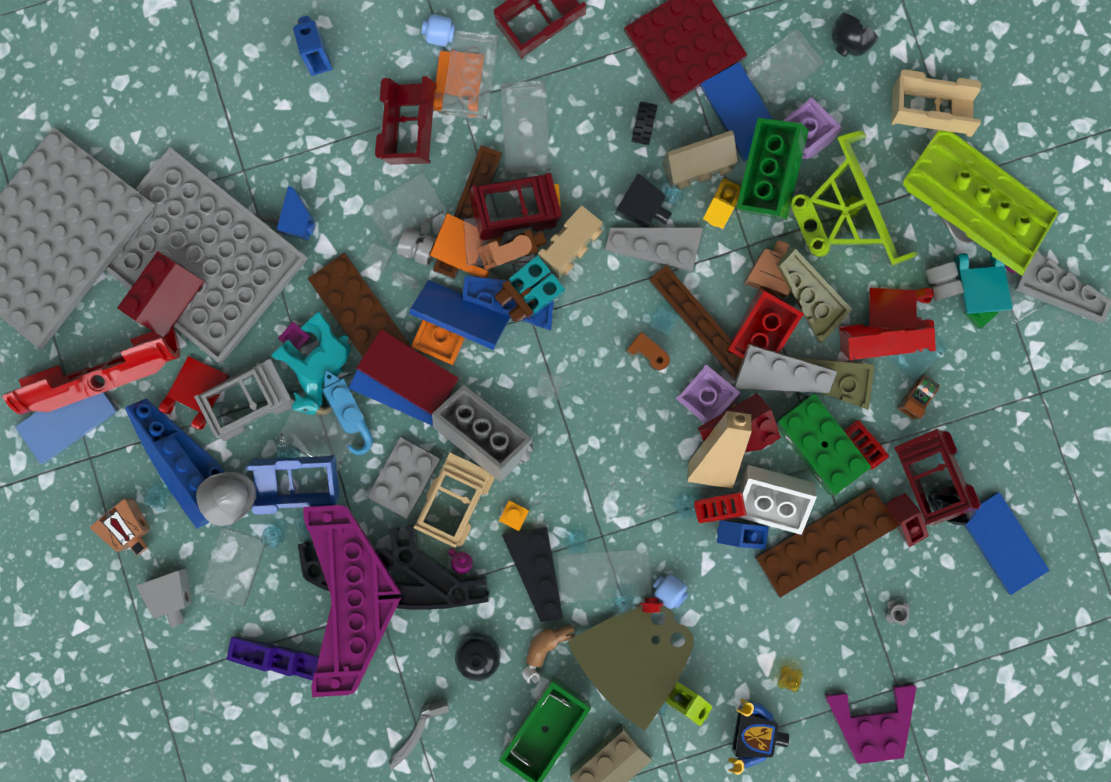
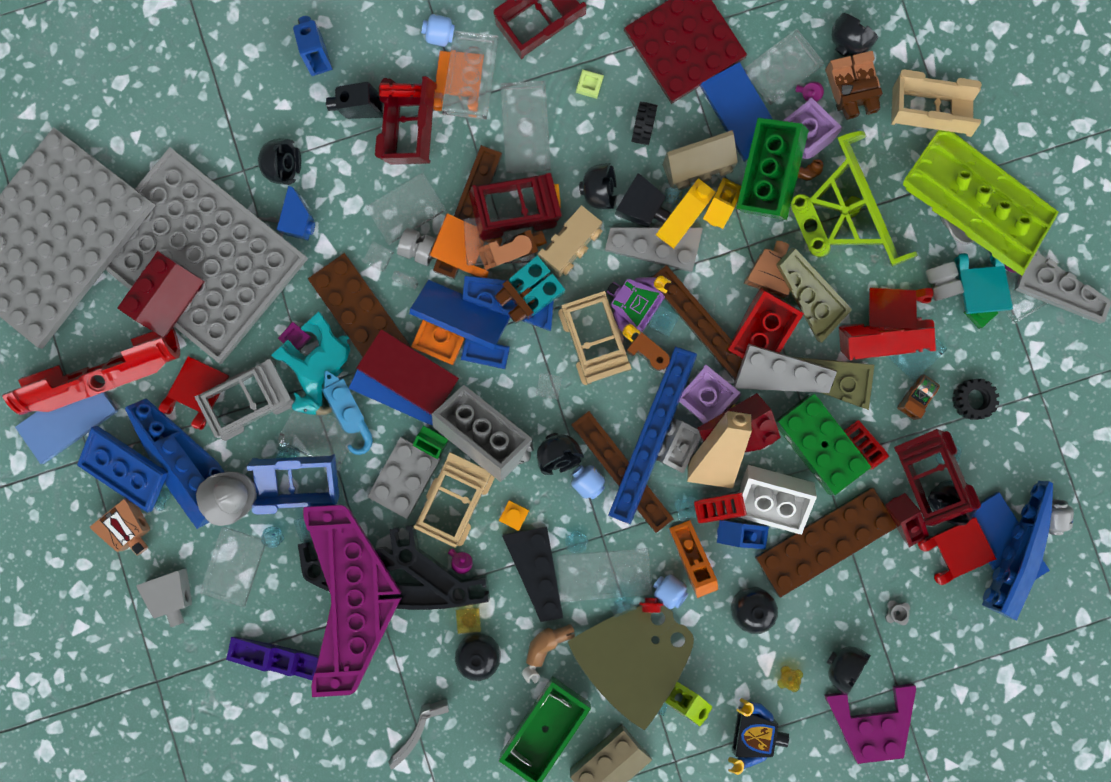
(122, 468): none -> blue tile
(280, 161): none -> black cylinder
(356, 101): none -> black torso
(400, 89): none -> red axle
(430, 442): none -> green piece
(468, 620): none -> clear yellow plate
(482, 355): none -> blue tile
(558, 452): none -> black cylinder
(588, 481): none -> light blue head
(589, 84): none -> yellowish green tile
(599, 186): none -> black cylinder
(603, 365): none -> tan piece
(616, 465): none -> reddish brown plate
(636, 302): none -> torso
(652, 435): none -> blue tile
(678, 445): none -> light grey bracket
(685, 213): none -> yellow slope
(694, 559): none -> orange slope
(754, 610): none -> black cylinder
(811, 89): none -> magenta piece
(811, 171): none -> dark orange arm
(846, 667): none -> black cylinder
(854, 84): none -> hips
(961, 548): none -> red flag
(989, 399): none -> black tyre
(1023, 555): none -> blue wedge
(1061, 517): none -> light grey head

